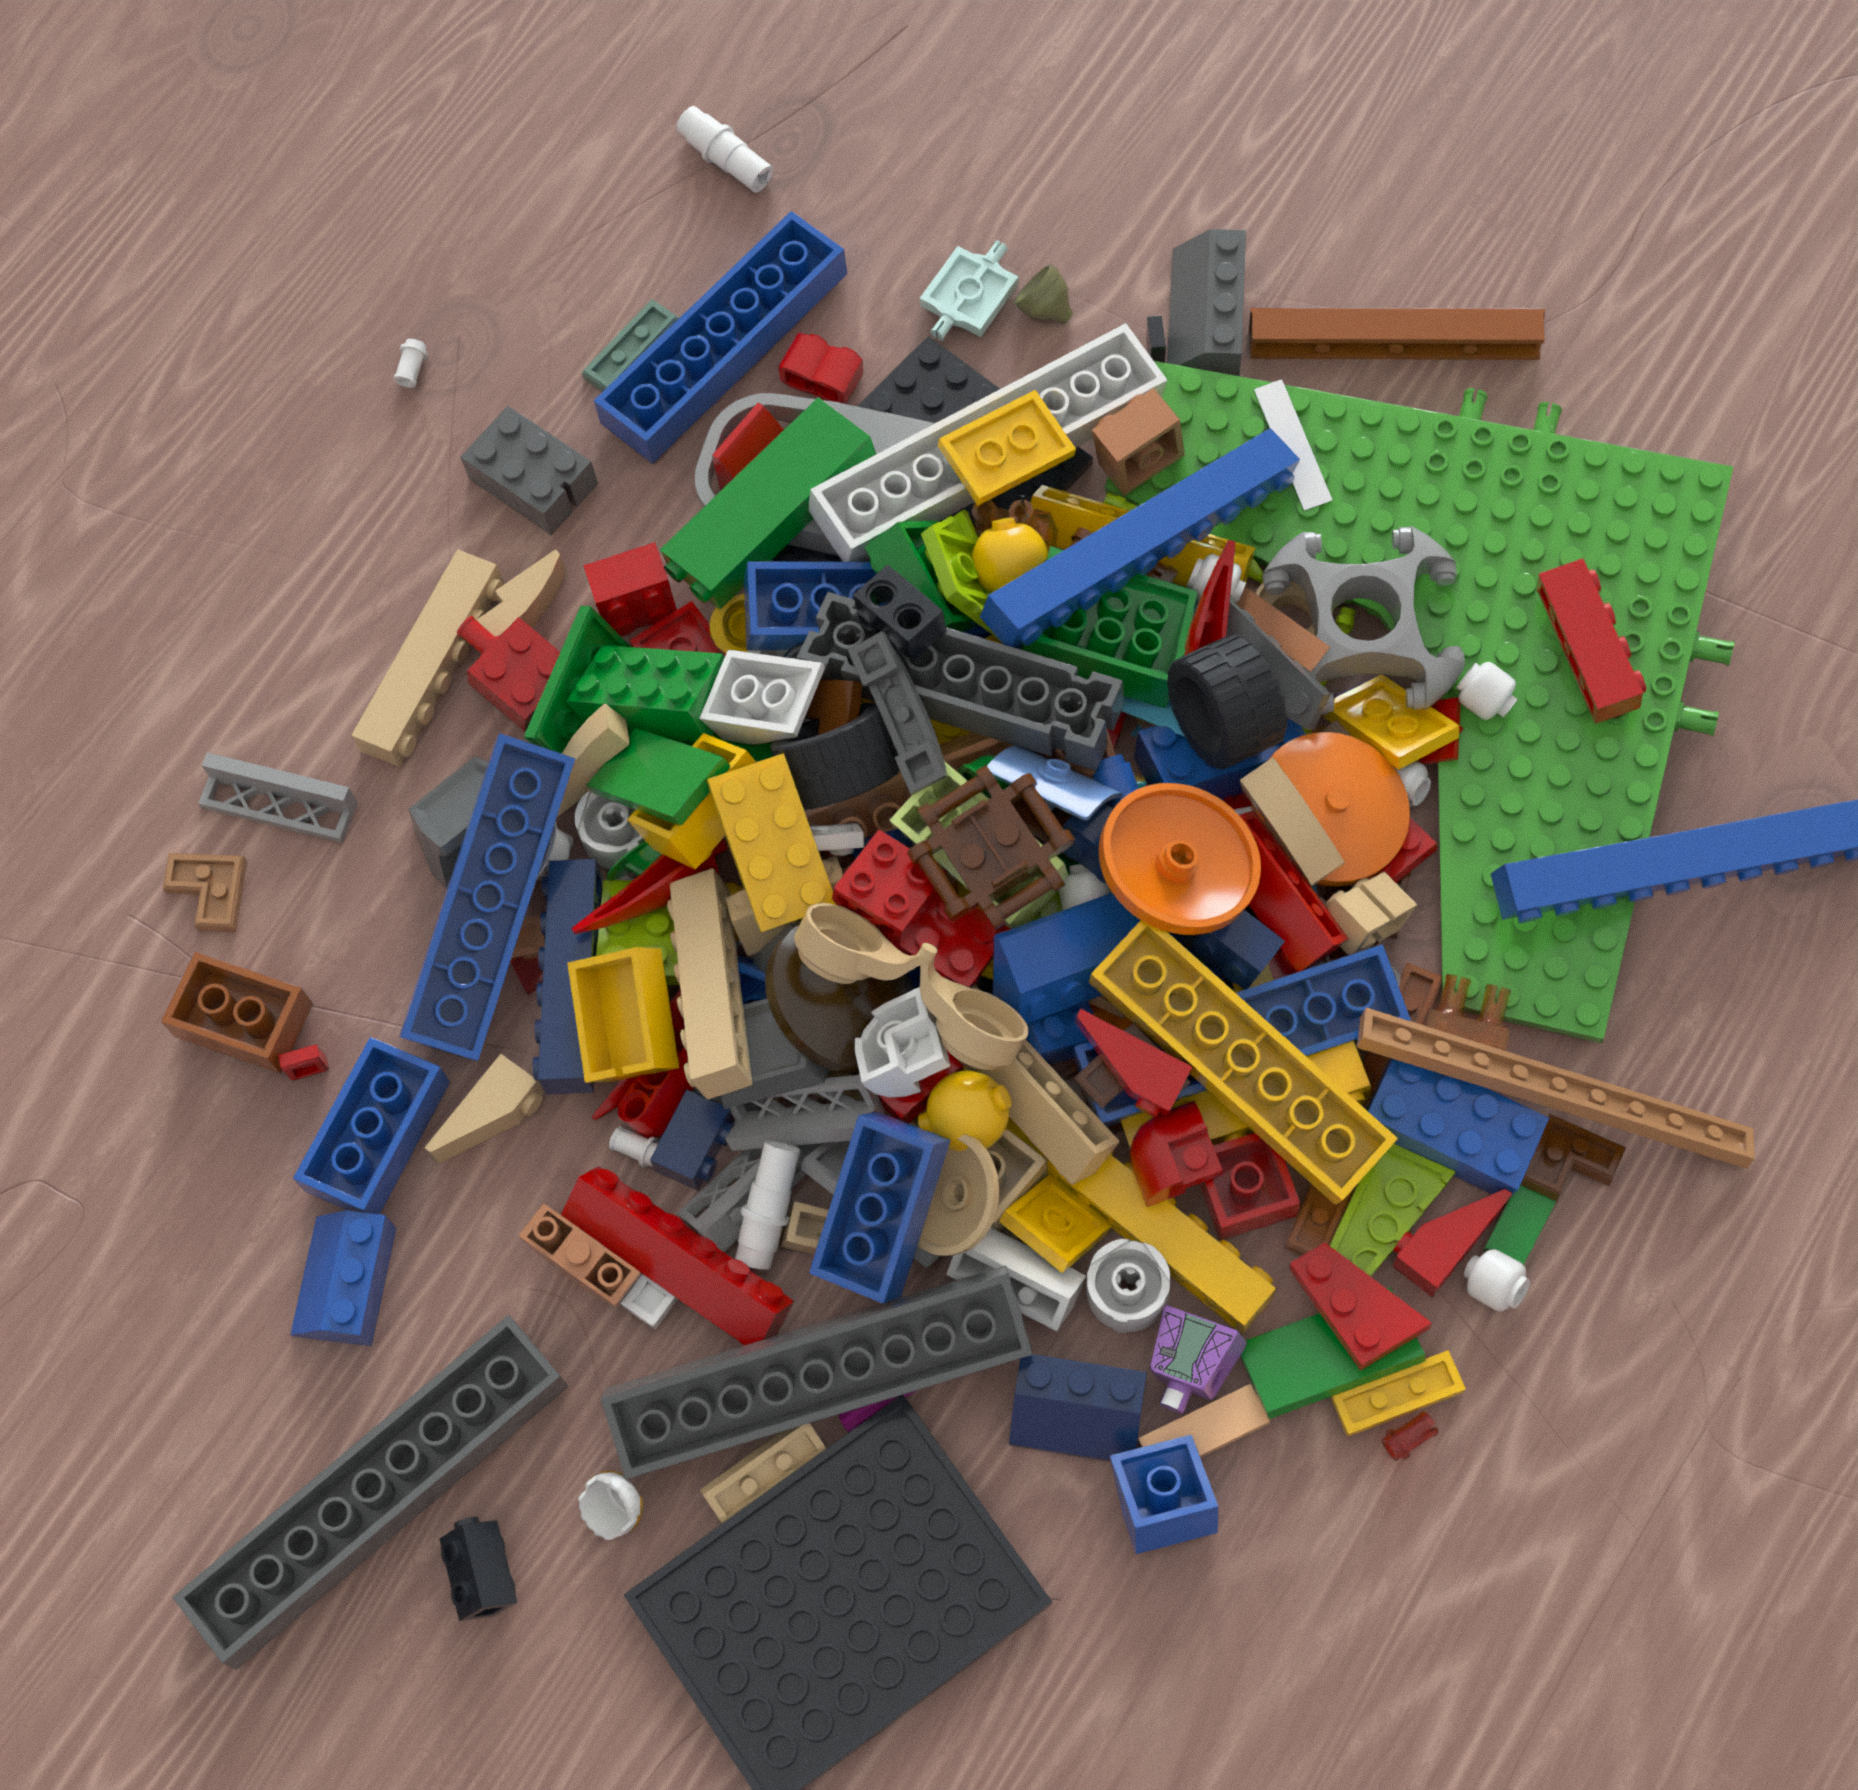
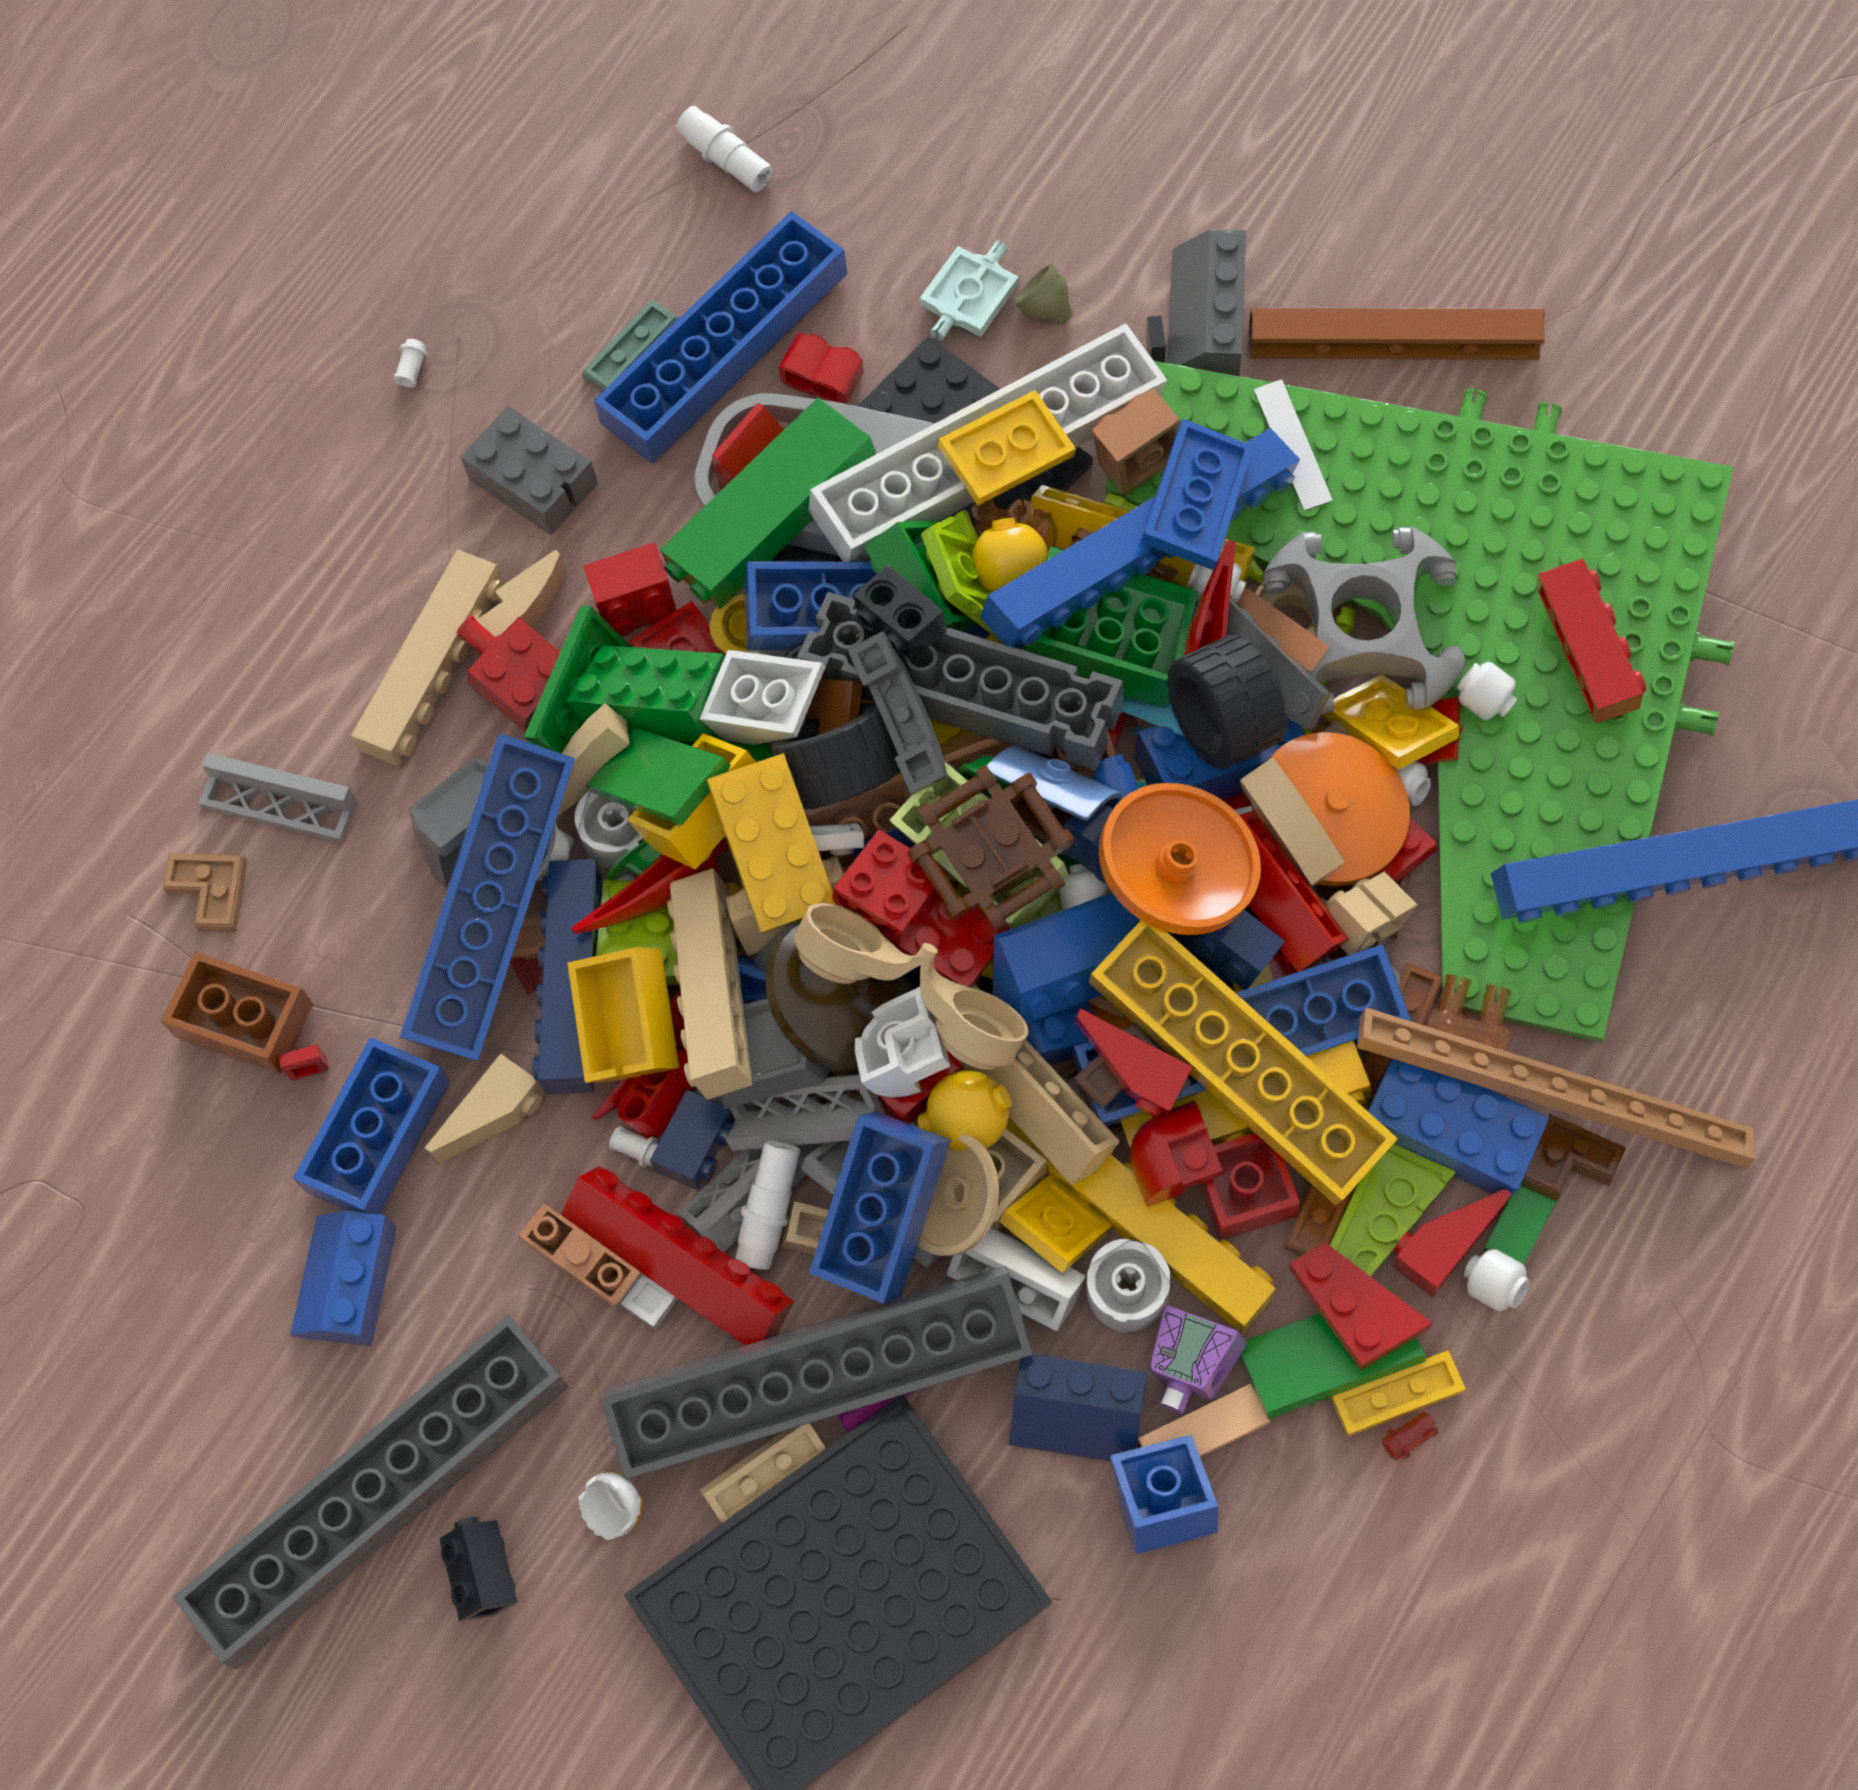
(1197, 494): none -> blue plate

